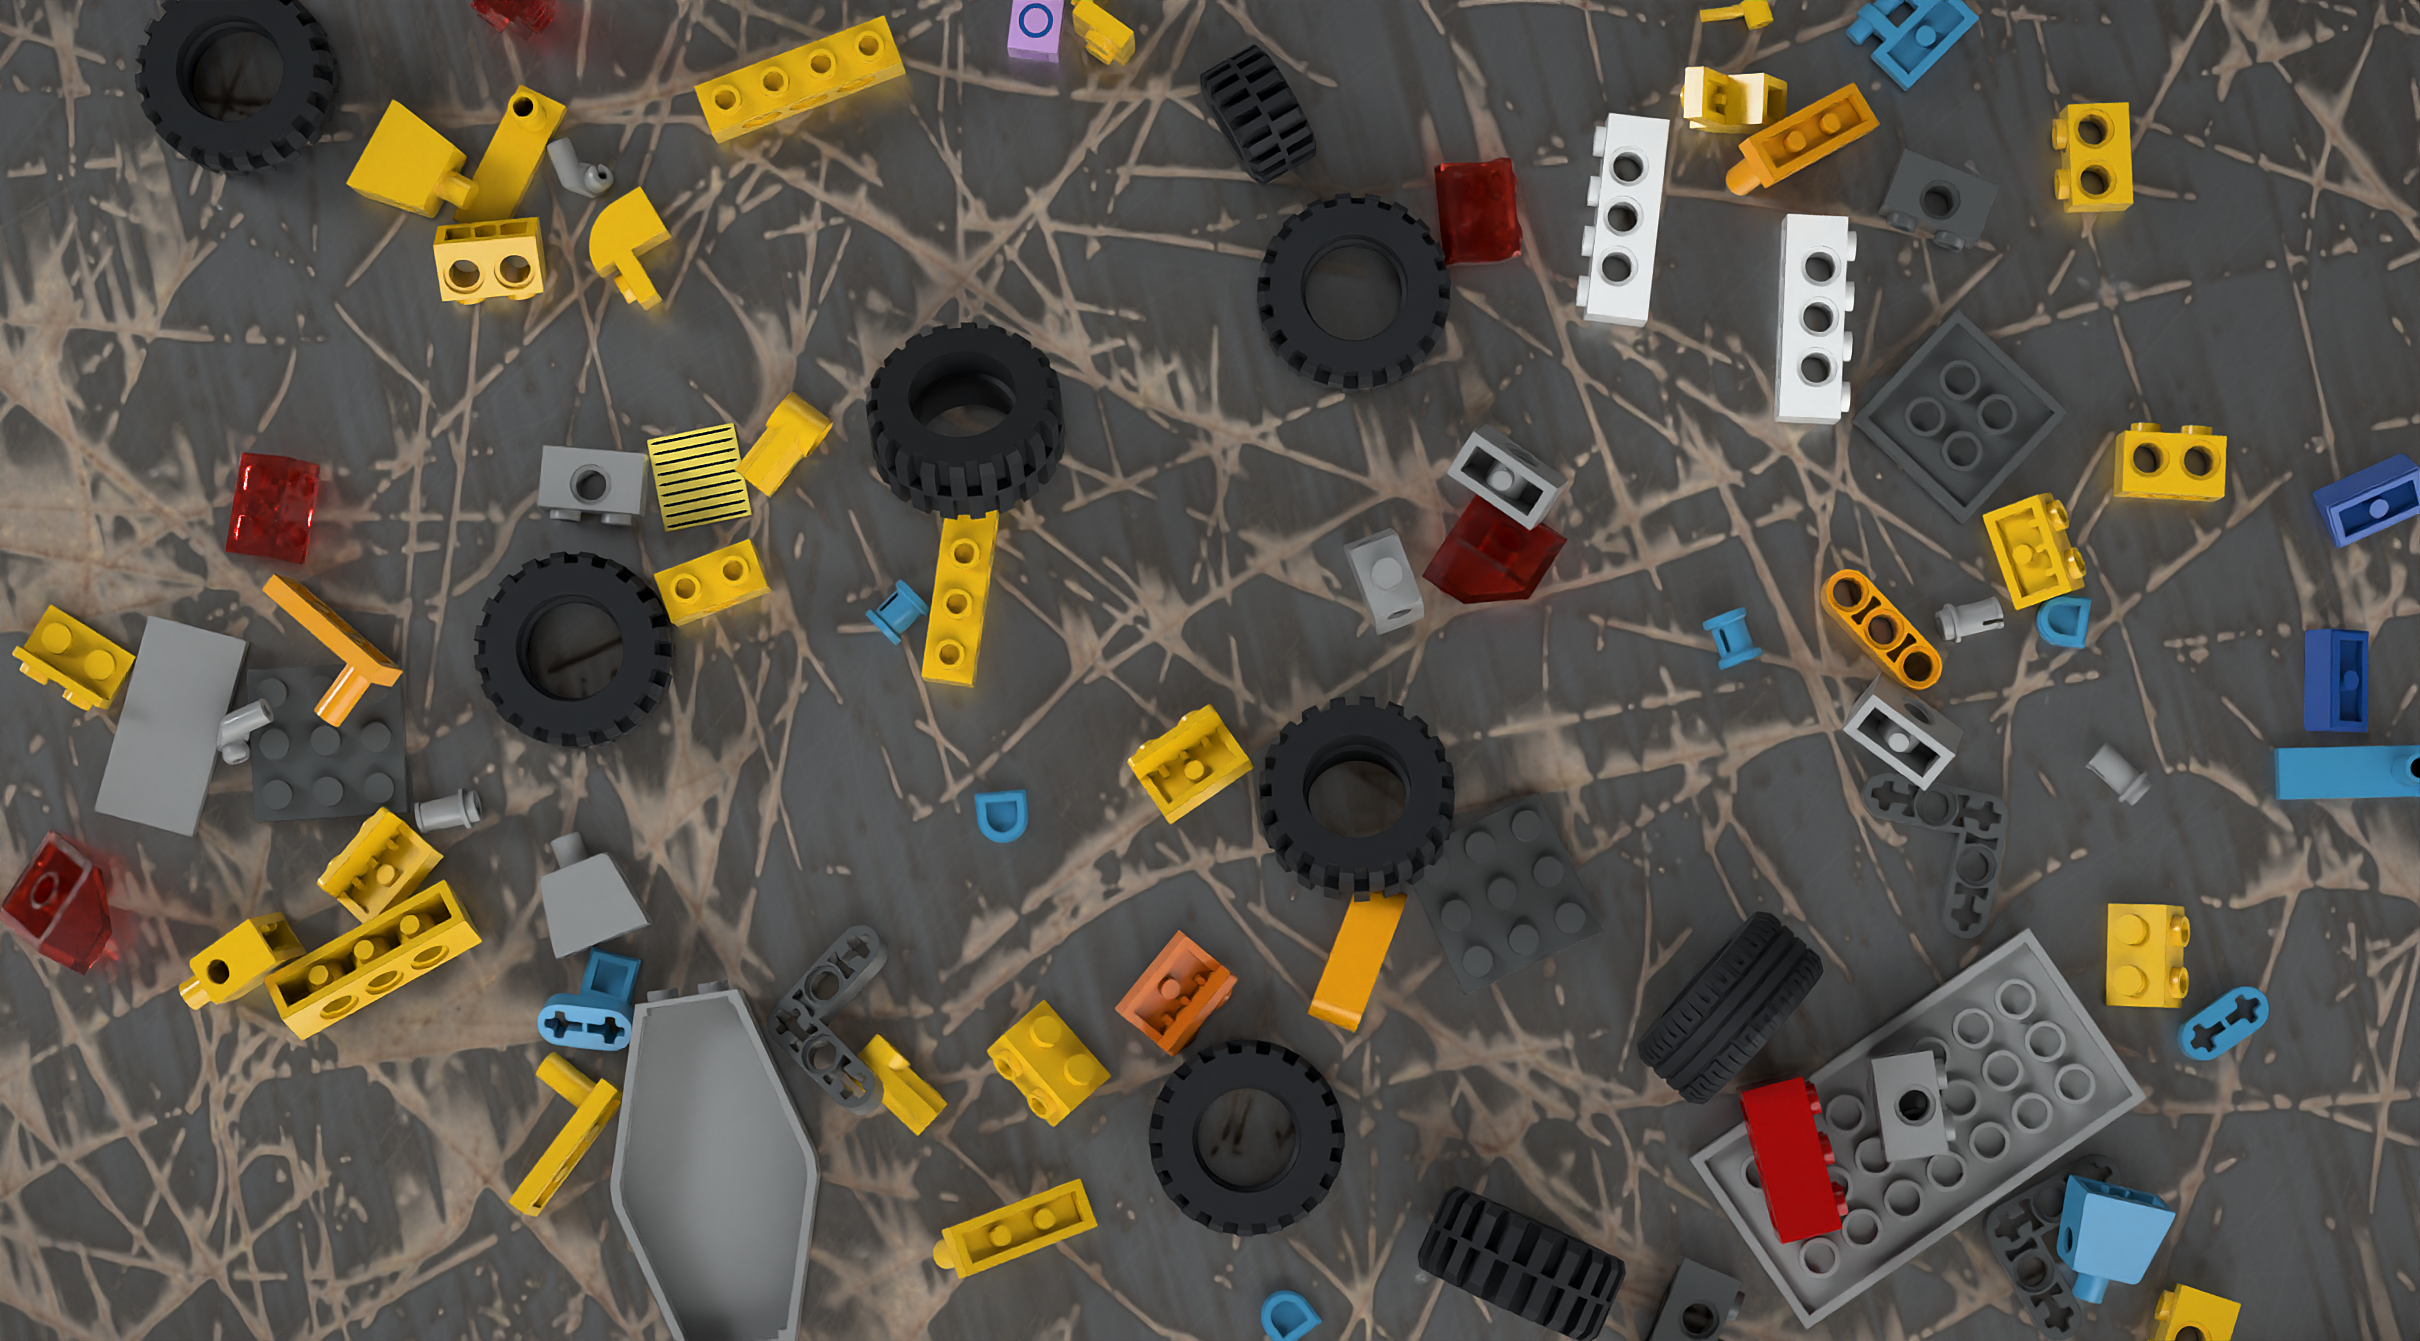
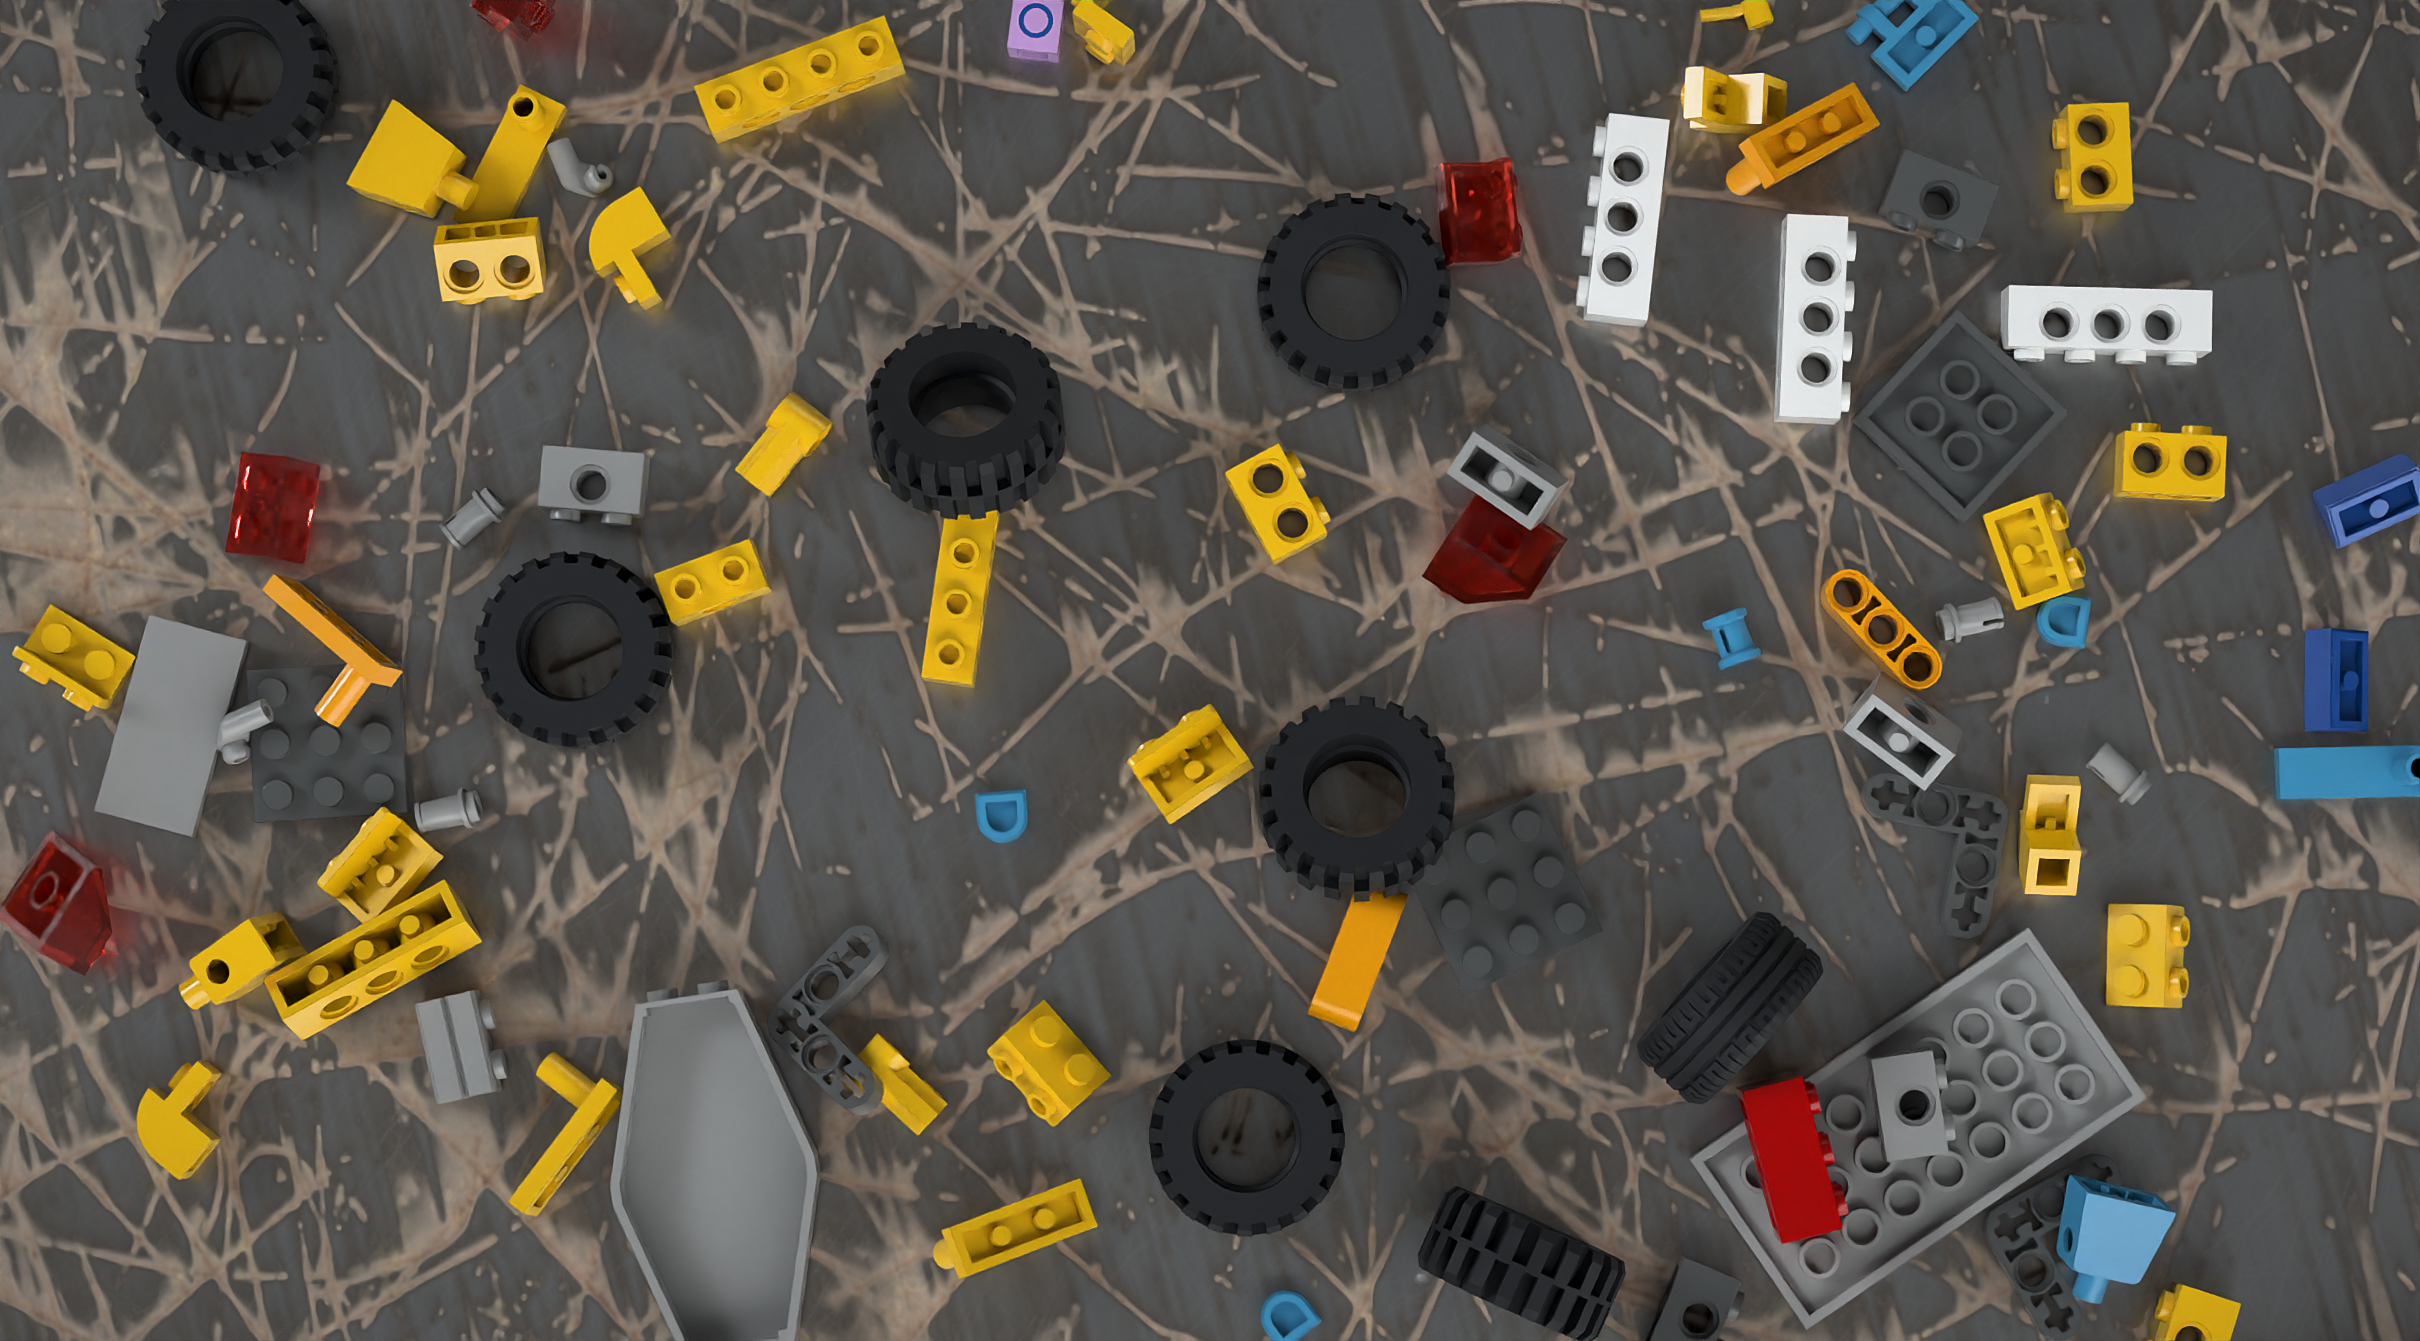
(168, 1127): none -> yellow brick
(461, 1046): none -> light grey brick
(473, 517): none -> light grey pin
(587, 1022): dark azure beam -> none
(588, 899): light grey torso -> none
(611, 975): dark azure tile -> none
(698, 477): light yellow sticker -> none
(898, 612): dark azure bush -> none
(1177, 994): orange bracket -> none
(1258, 114): black tyre -> none
(1266, 508): none -> yellow brick
(1385, 580): light grey torso -> none
(2048, 836): none -> yellow brick
(2184, 312): none -> white brick
(2230, 1033): dark azure beam -> none

